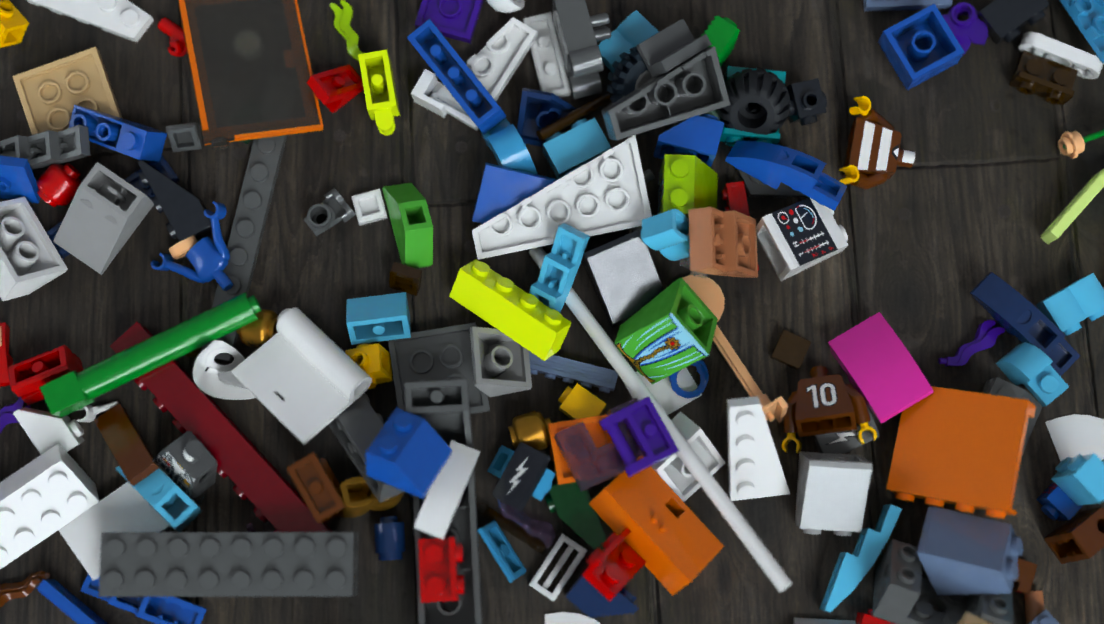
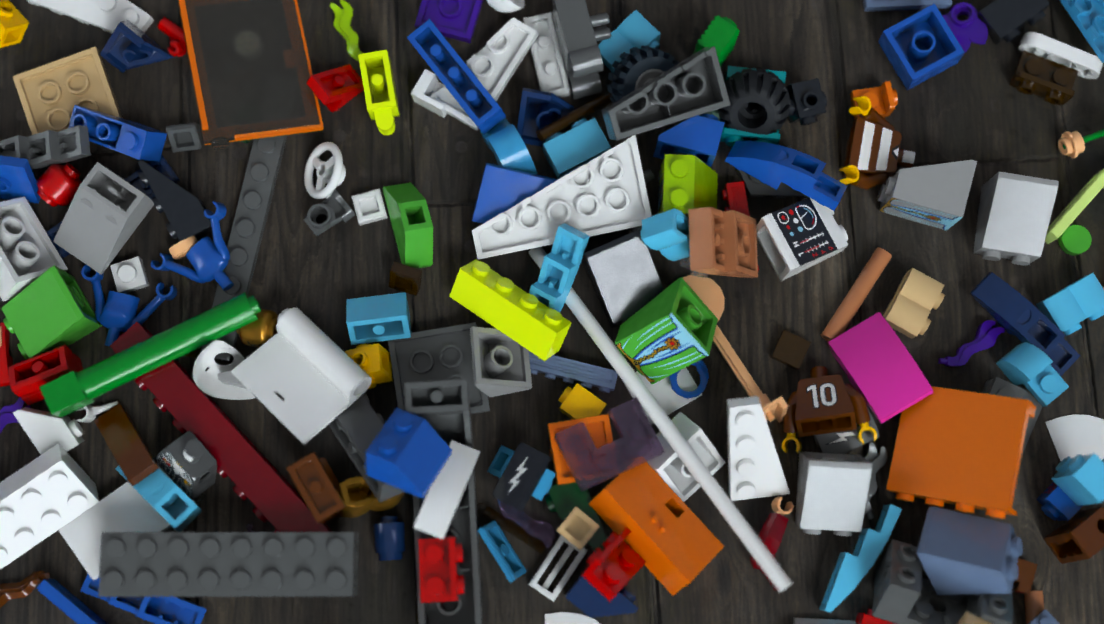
(49, 313): none -> bright green slope
(121, 308): none -> blue piece
(129, 275): none -> white plate
(132, 48): none -> dark blue slope
(329, 172): none -> white piece
(531, 430): pearl gold head -> none
(578, 528): none -> tan plate
(647, 431): dark purple plate -> none
(670, 48): dark grey panel -> none
(773, 531): none -> dark red arm
(857, 294): none -> nougat piece
(877, 461): none -> dark grey hair
(882, 98): none -> orange bracket
(913, 302): none -> tan brick
(929, 193): none -> light grey slope
(1014, 217): none -> slope
(1075, 240): none -> bright green tile

